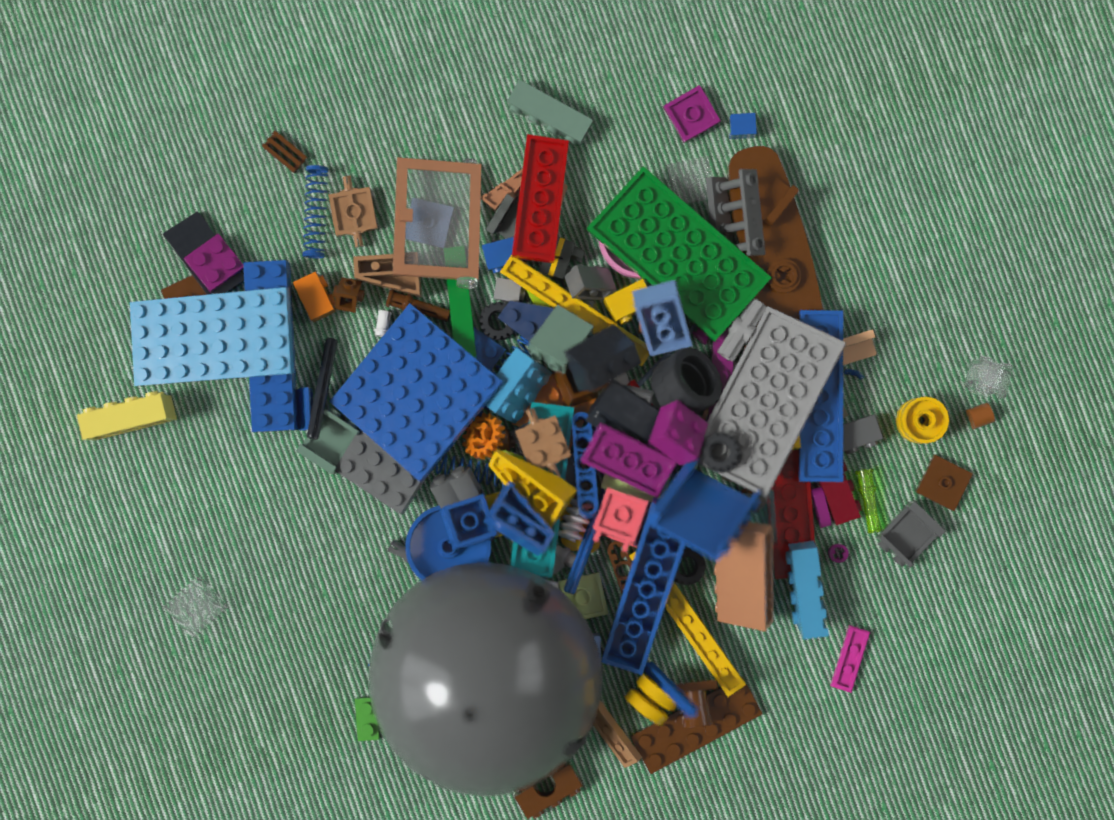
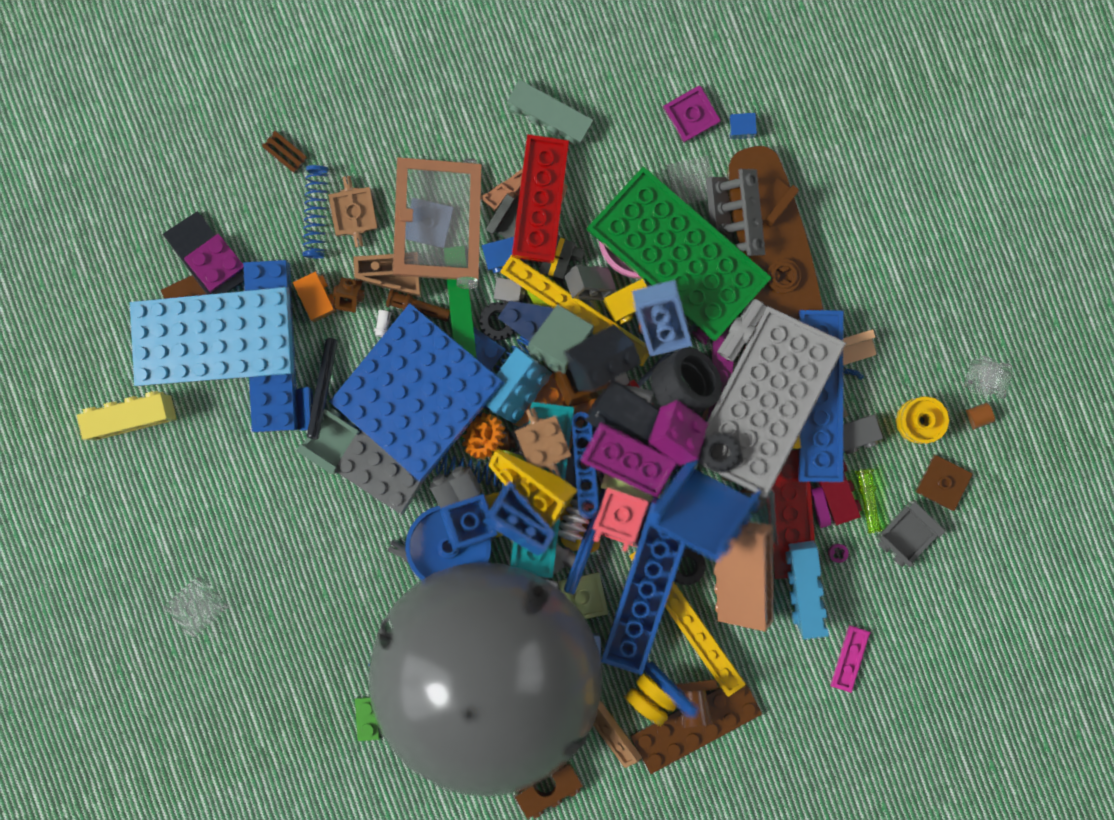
(615, 566): reddish brown beam -> none

